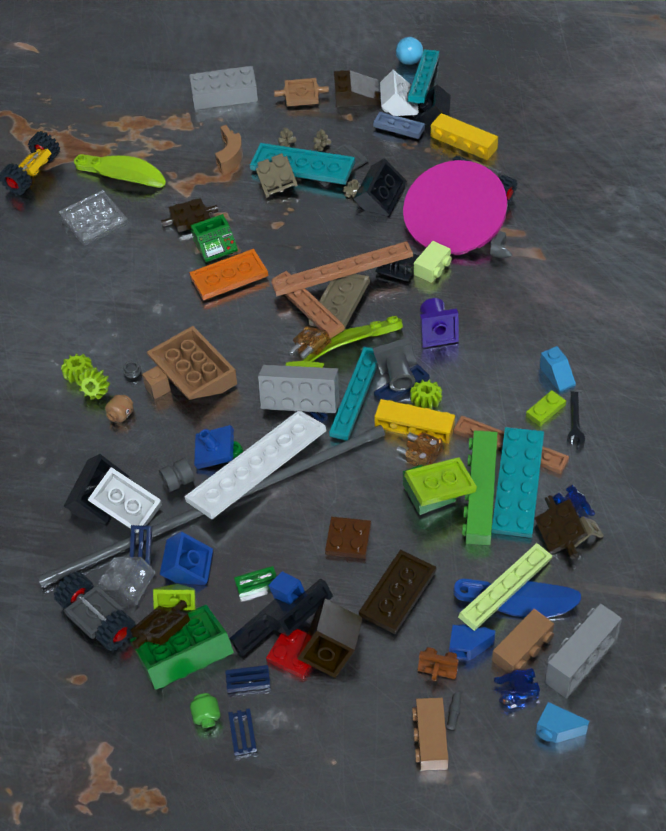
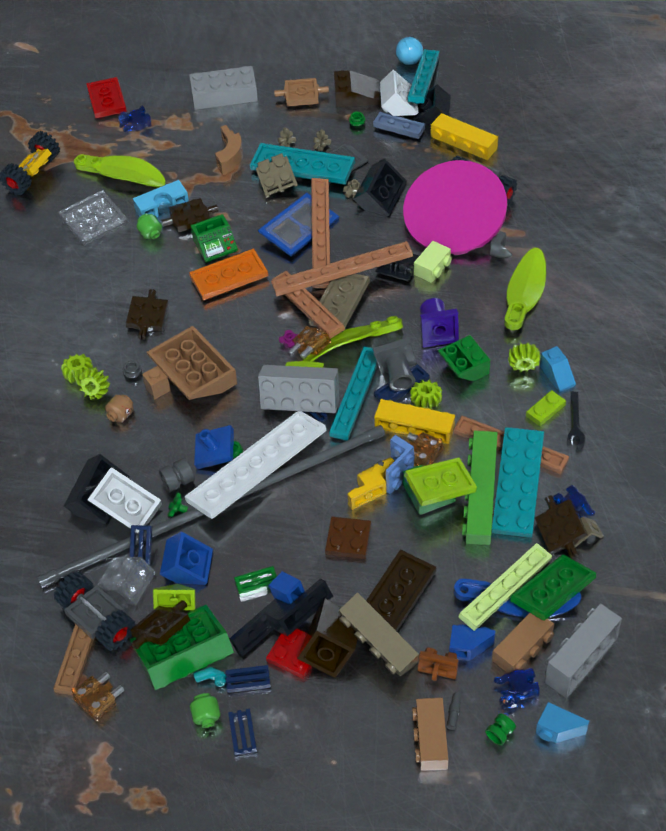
(73, 662): none -> medium nougat tile
(95, 697): none -> clear orange piece
(106, 97): none -> red plate
(137, 118): none -> clear blue animal
(147, 314): none -> dark brown plate
(149, 226): none -> bright green head
(169, 194): none -> medium azure arch
(176, 505): none -> green plant
(211, 673): none -> teal arm
(287, 339): none -> magenta plate
(292, 226): none -> clear door
(320, 225): none -> nougat tile
(357, 119): none -> green plate
(371, 483): none -> yellow plate
(379, 635): none -> dark tan slope
(403, 458): none -> medium blue bracket
(466, 359): none -> green slope
(500, 729): none -> green wheel
(524, 357): none -> lime gear
(525, 288): none -> lime plant
(553, 587): none -> green tile

